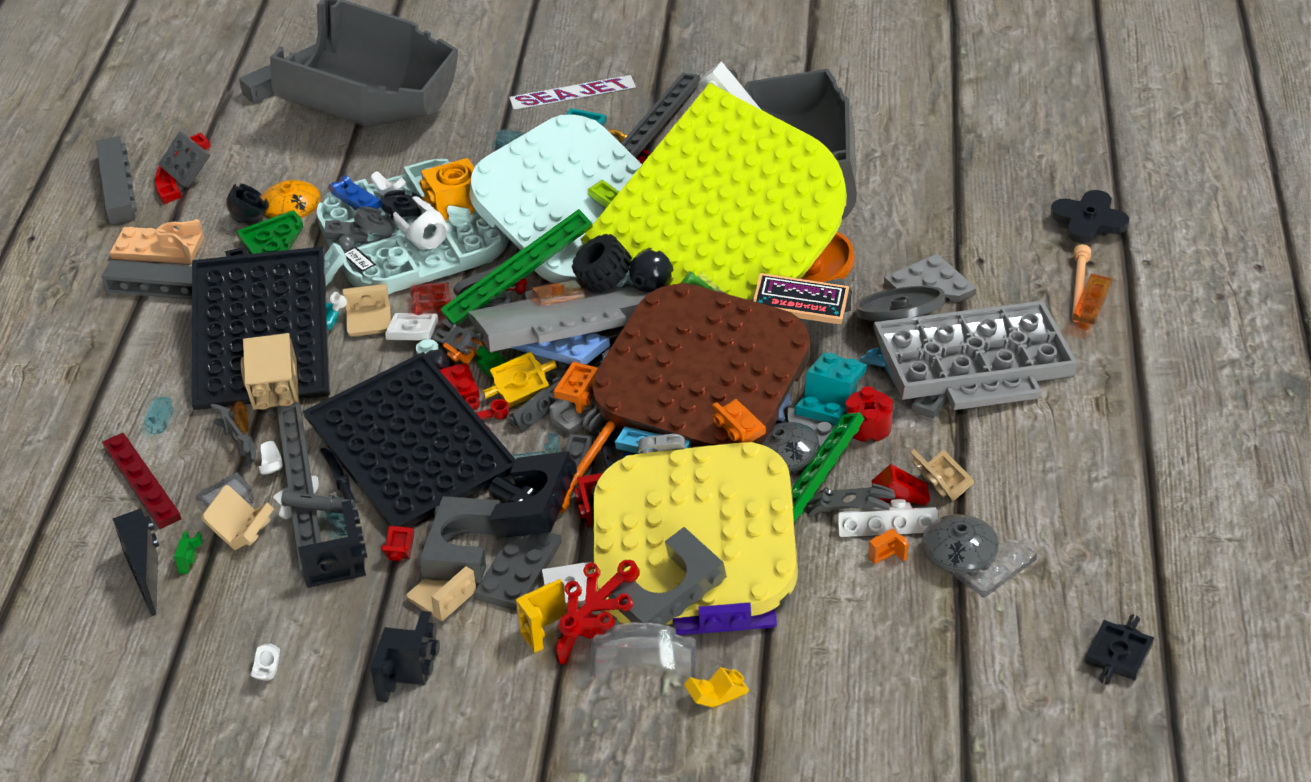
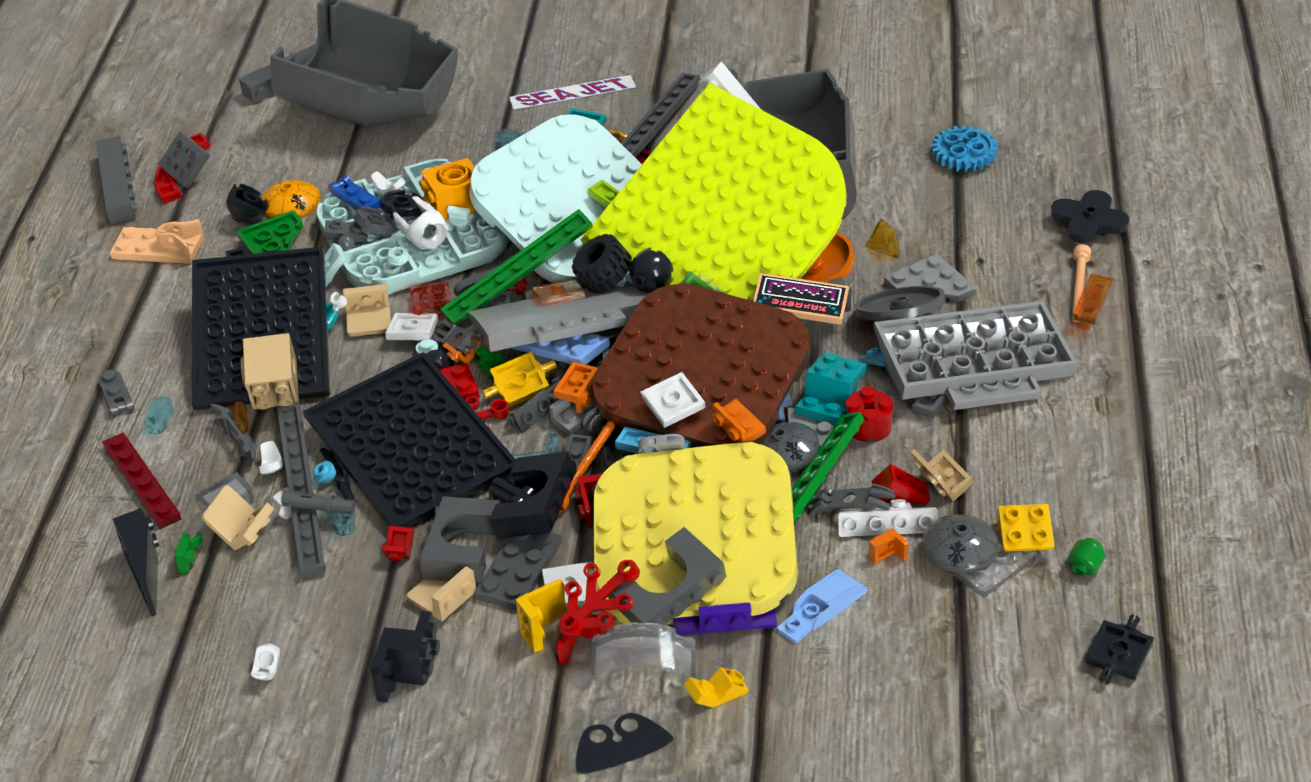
(115, 392): none -> dark grey plate
(148, 279): dark grey brick -> none
(324, 472): none -> medium azure plate
(344, 552): black bracket -> none
(359, 259): sticker -> none
(634, 744): none -> black piece
(673, 399): none -> white plate
(821, 604): none -> light blue piece
(884, 240): none -> clear yellow slope
(964, 148): none -> dark azure gear
(1025, 527): none -> yellow bracket
(1086, 557): none -> green head

